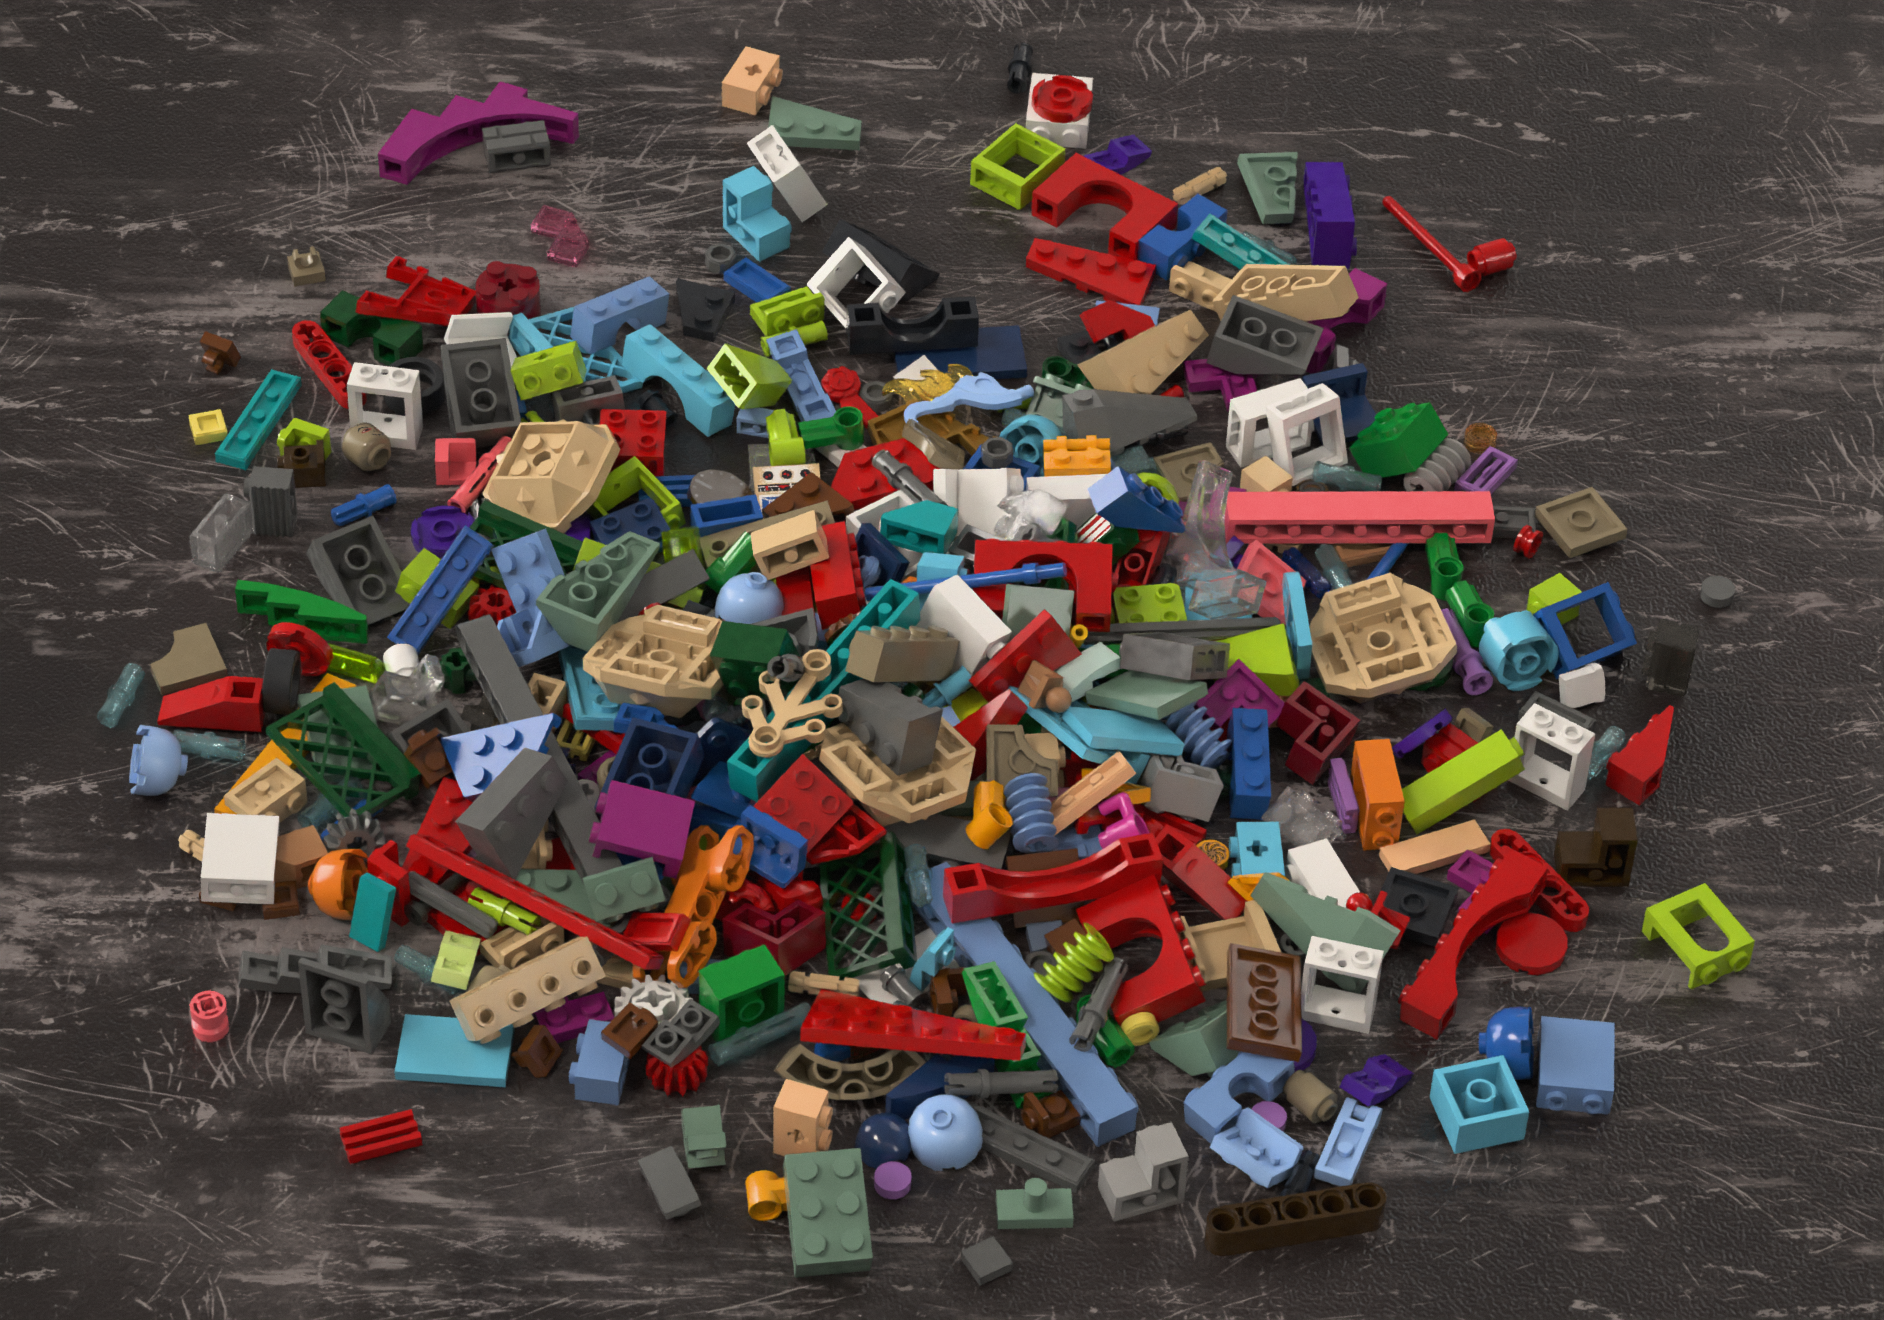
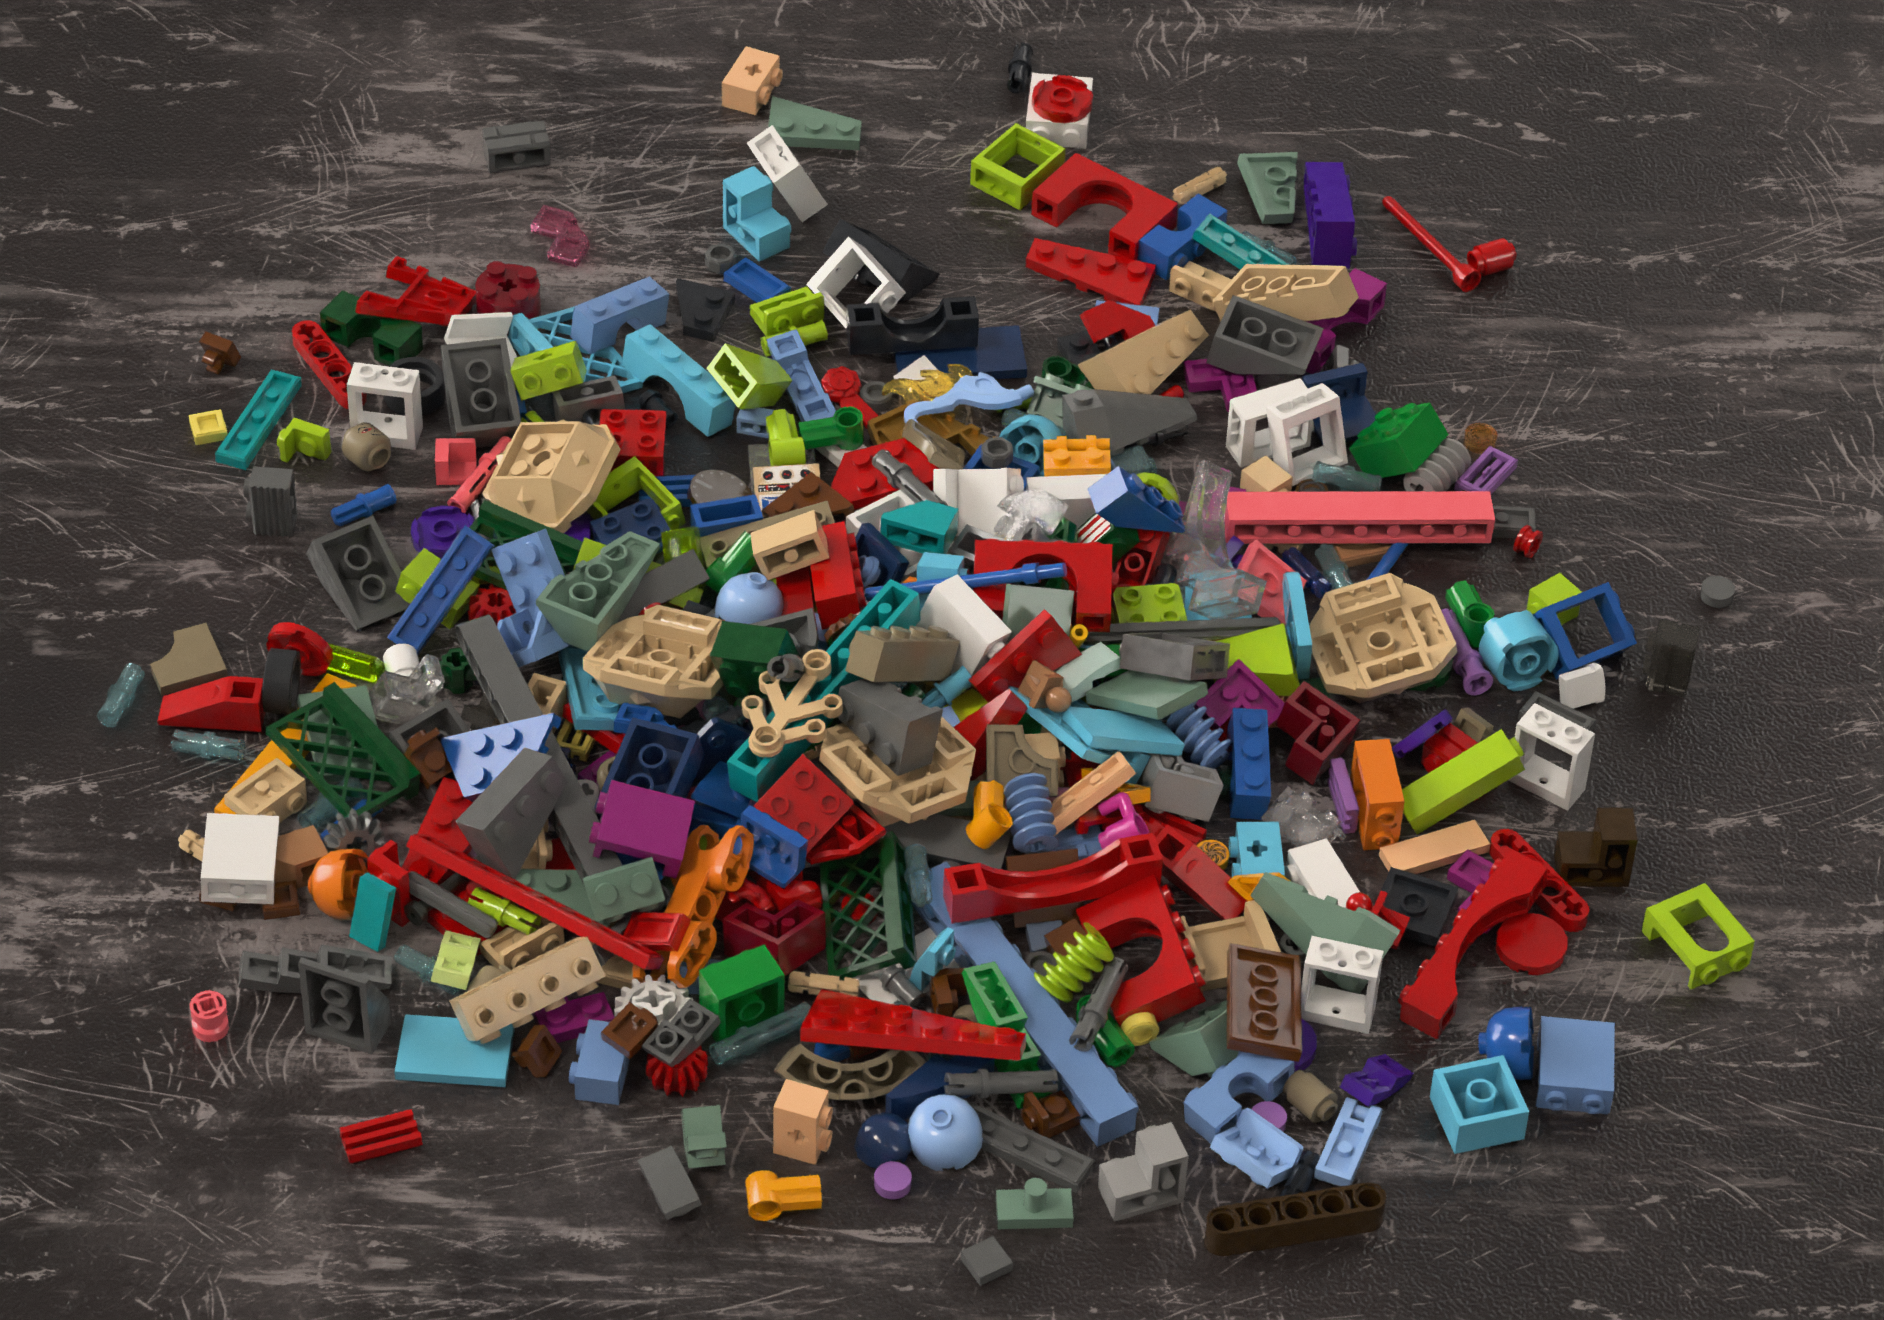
(156, 762): light blue cylinder -> none
(221, 533): clear brick -> none
(284, 604): green slope -> none
(306, 267): dark tan tile -> none
(307, 463): dark brown brick -> none
(426, 137): magenta arch -> none
(827, 1212): sand green brick -> none
(1122, 154): dark purple slope -> none
(1181, 466): dark tan tile -> none
(1443, 564): green piece -> none
(1581, 522): dark tan plate -> none
(1604, 748): clear light blue axle -> none
(1639, 766): red slope -> none

